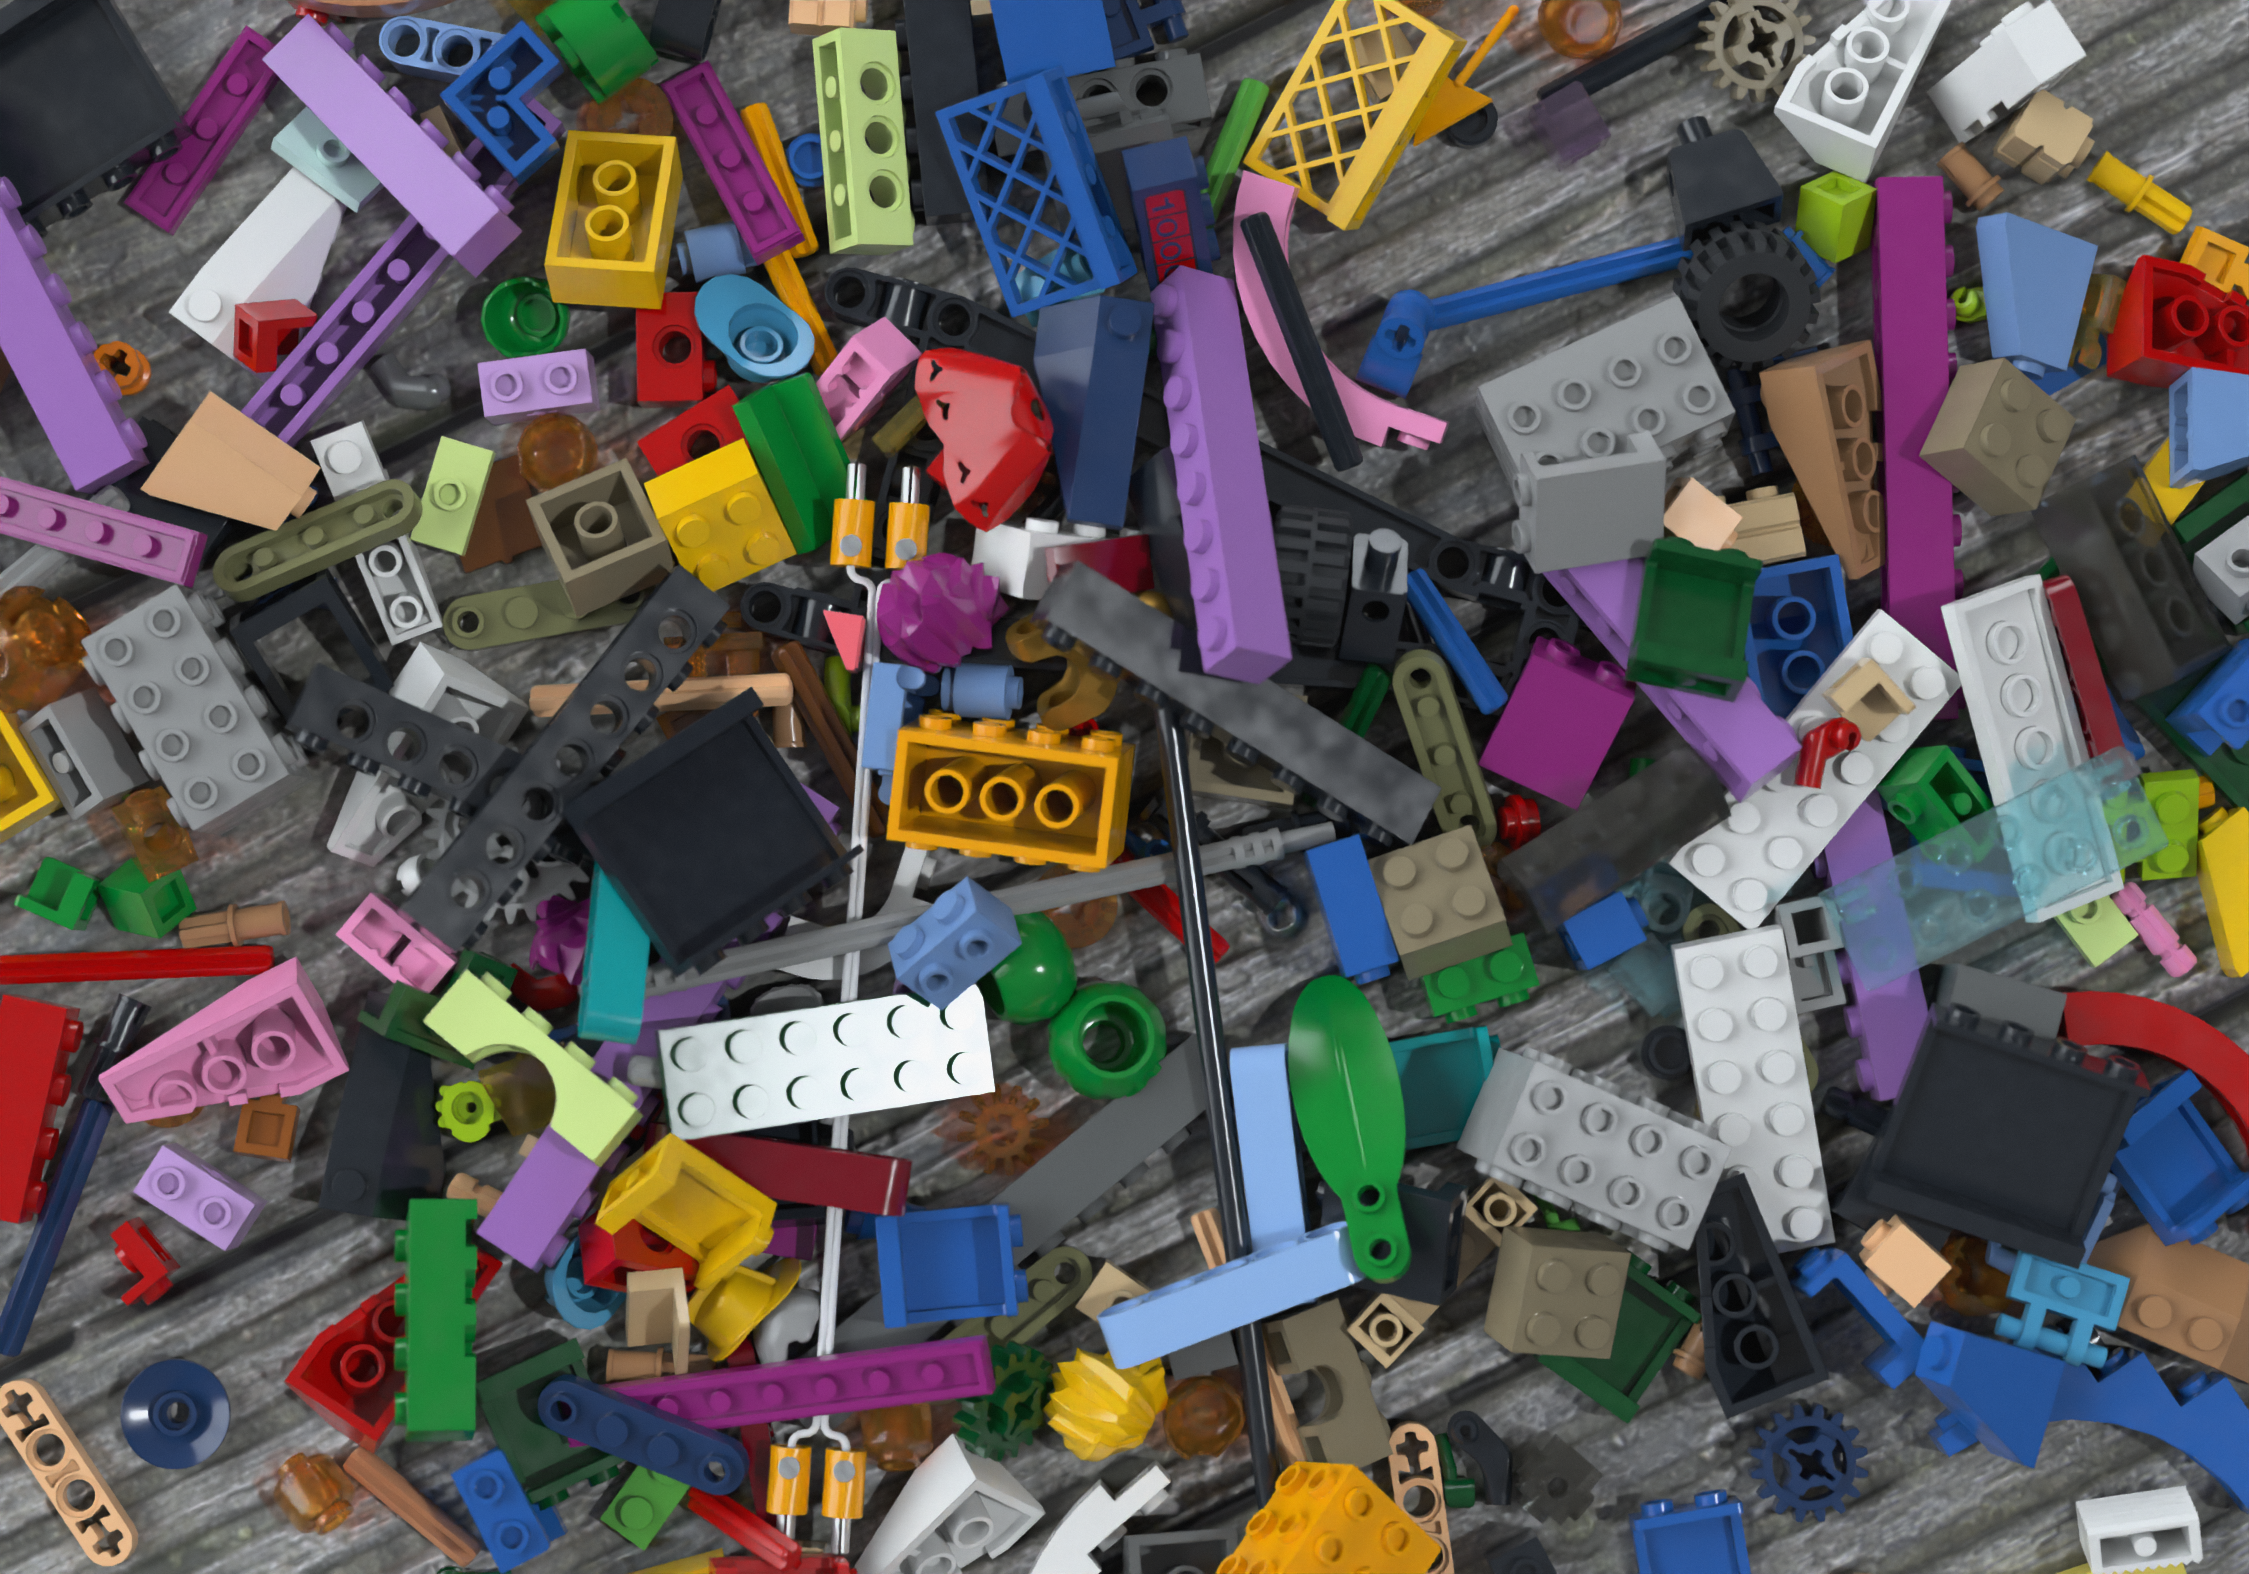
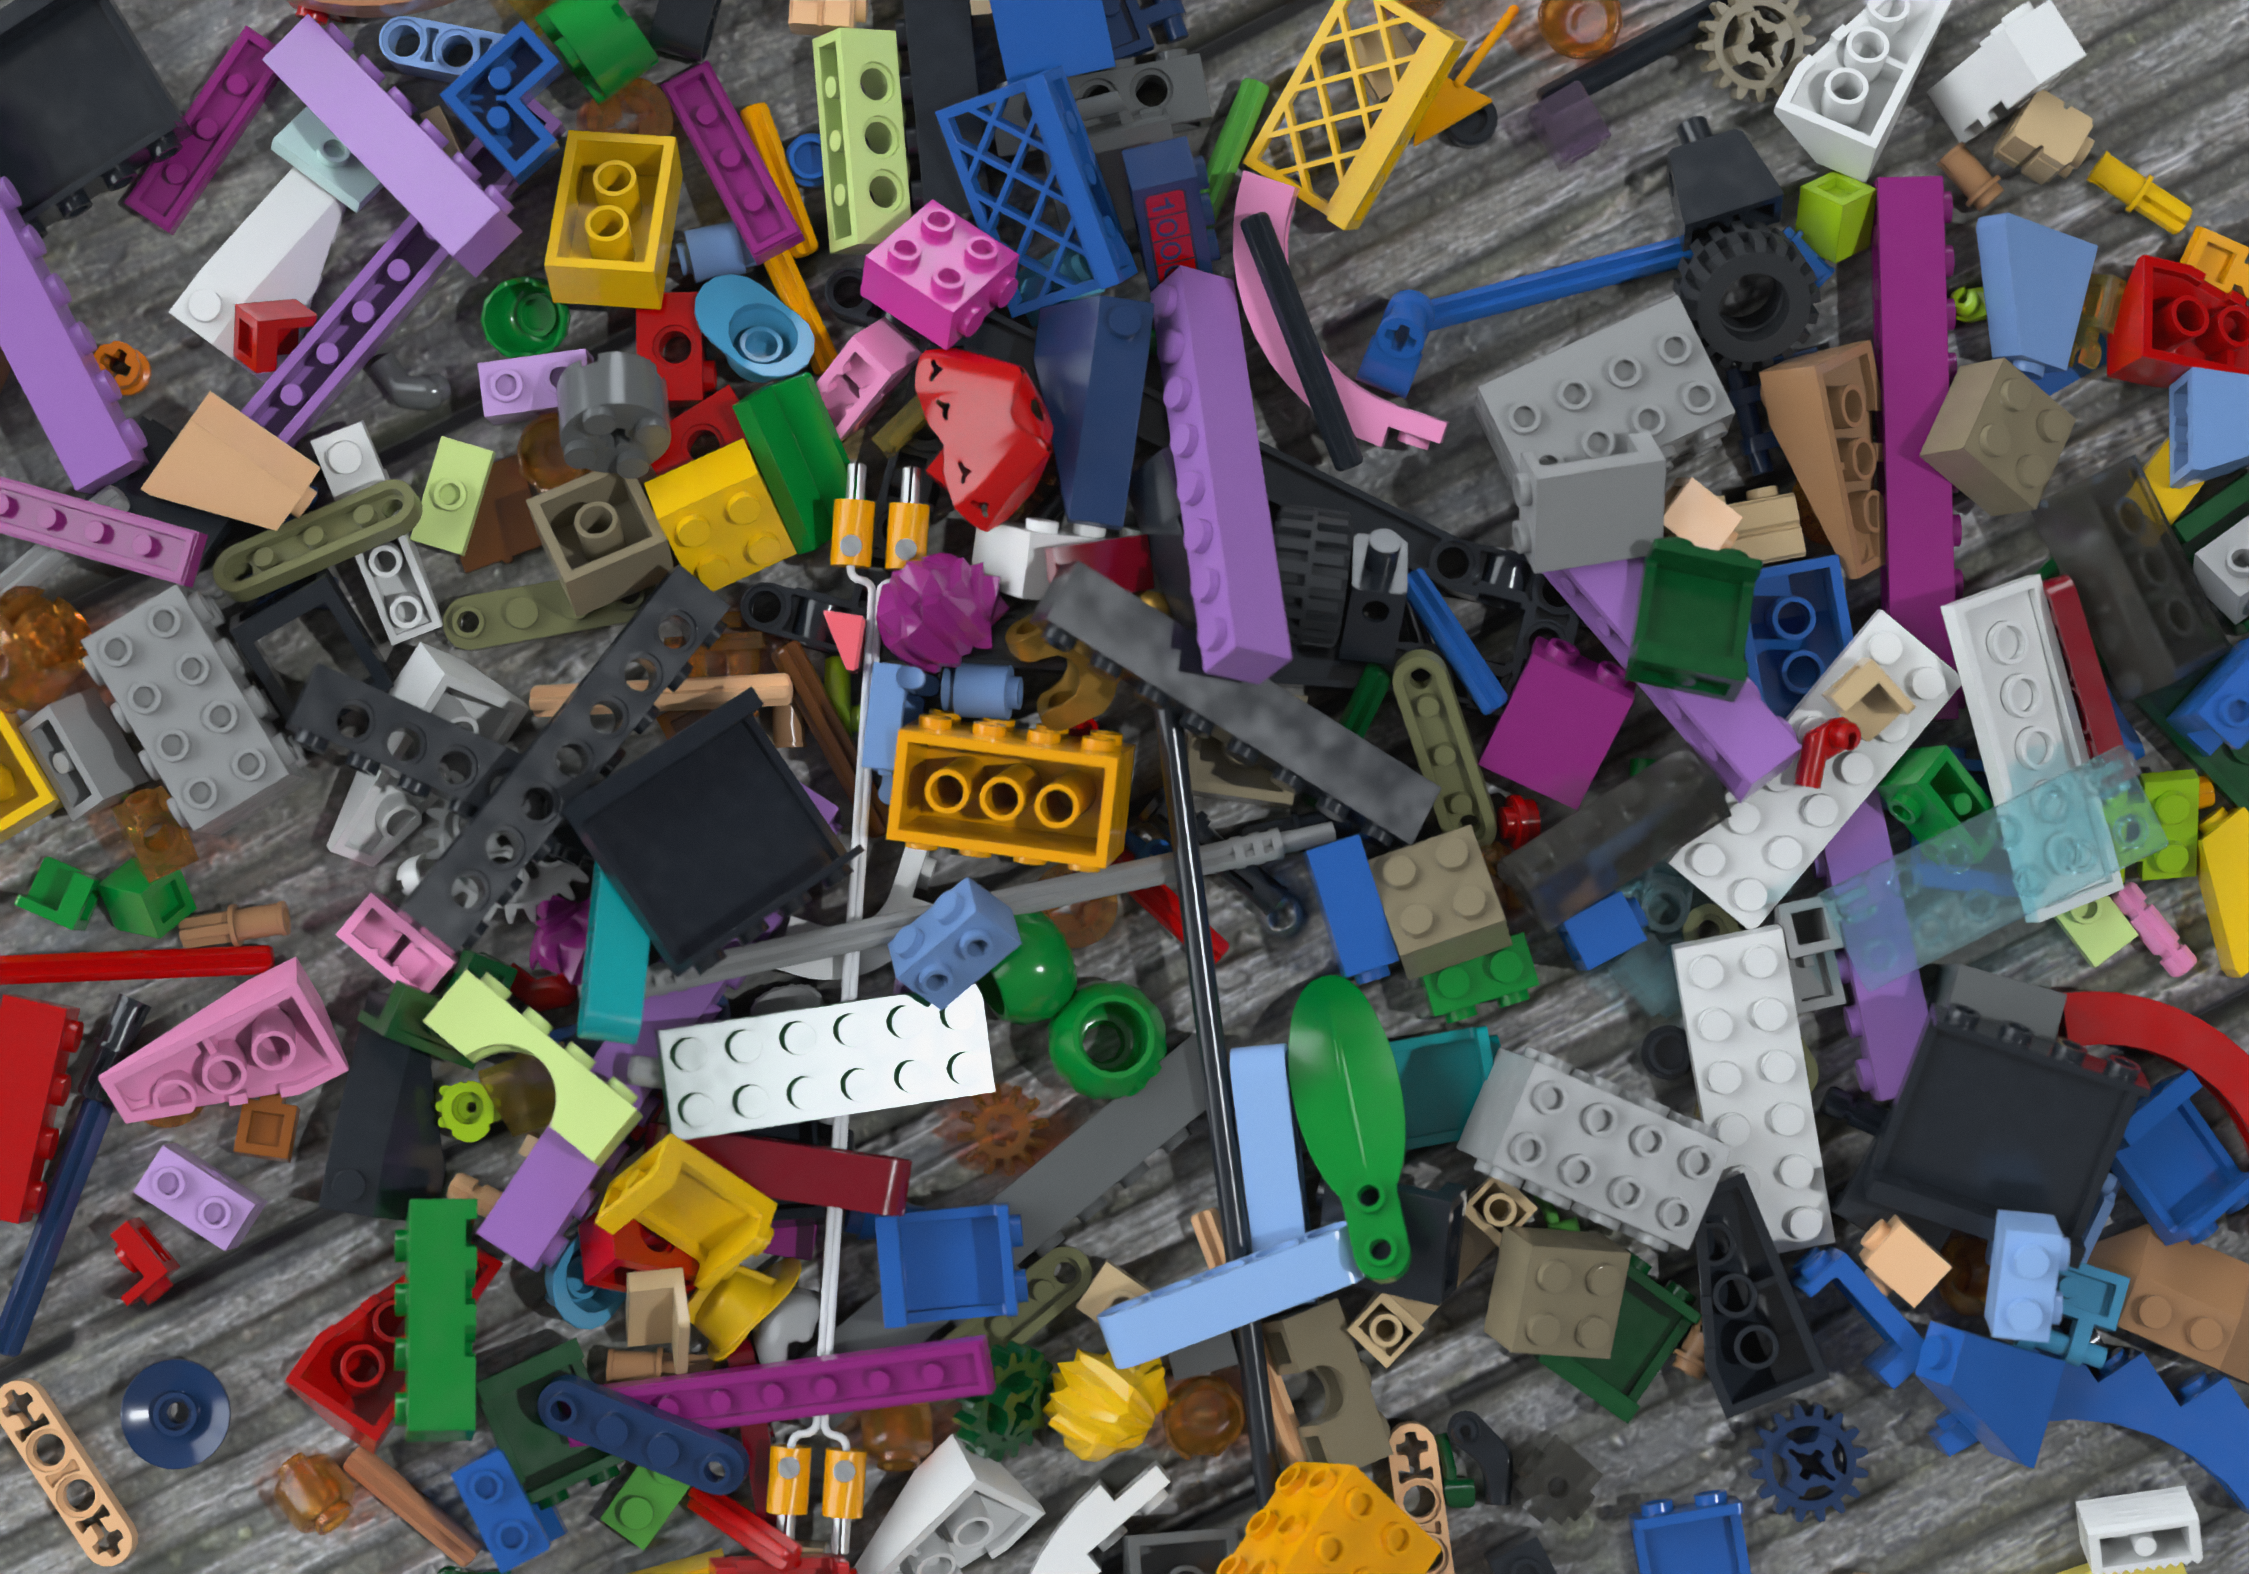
(613, 414): none -> dark grey brick
(940, 275): none -> dark pink brick
(2024, 1276): none -> light blue brick

